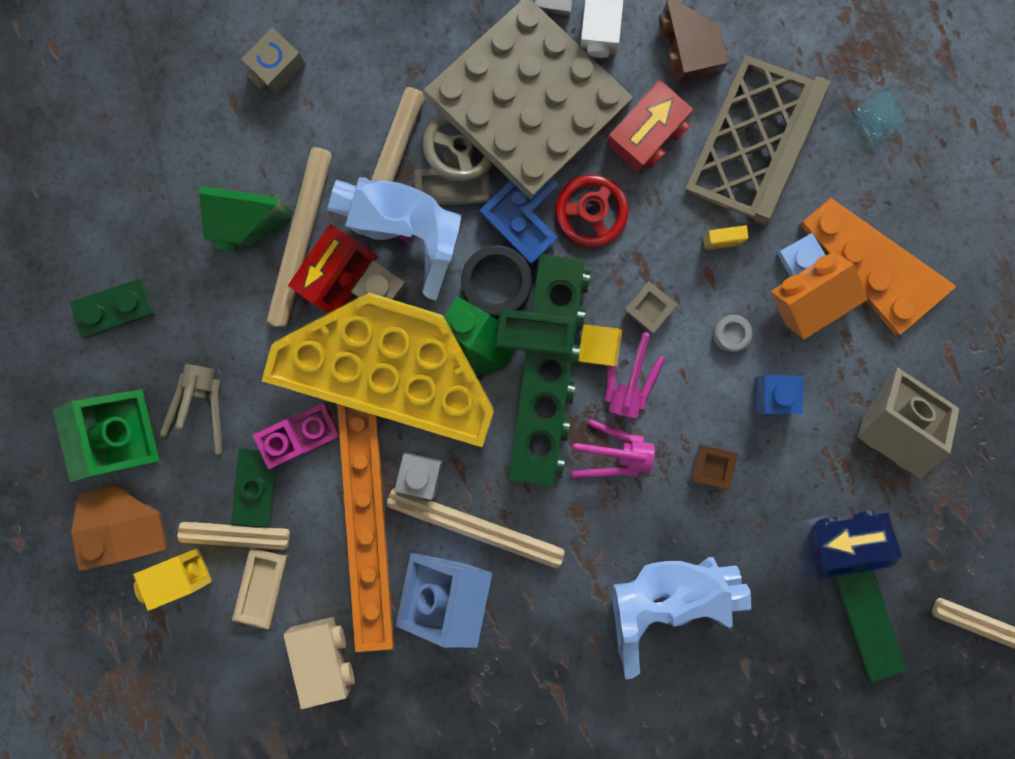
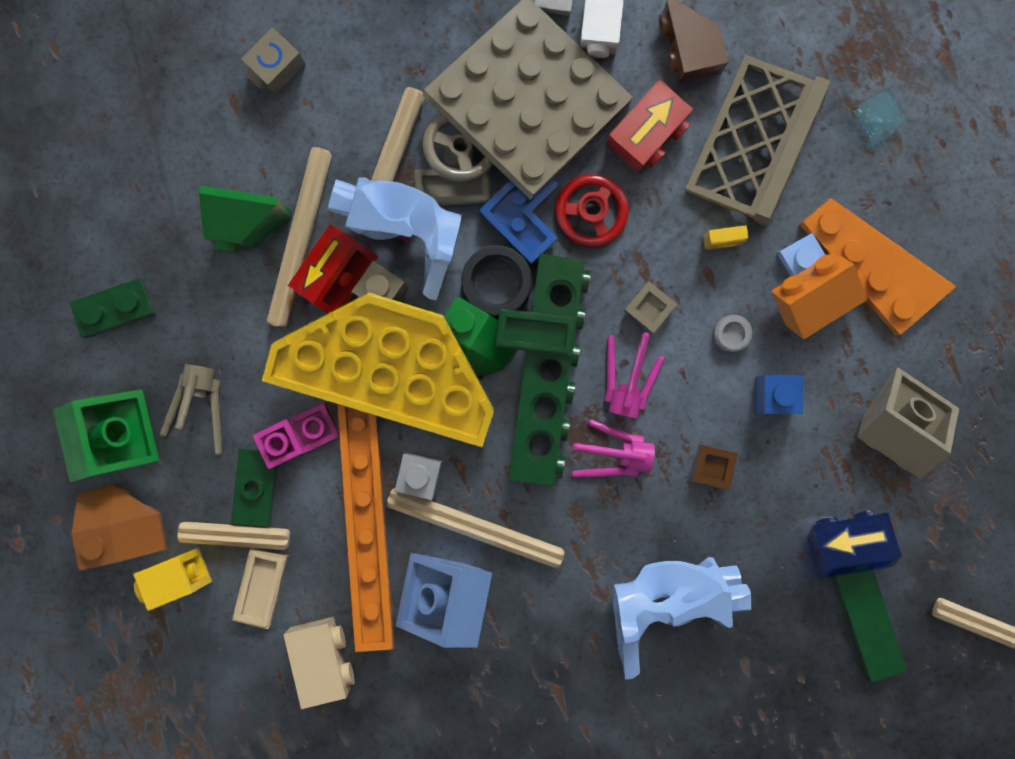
(600, 345): yellow tile -> none

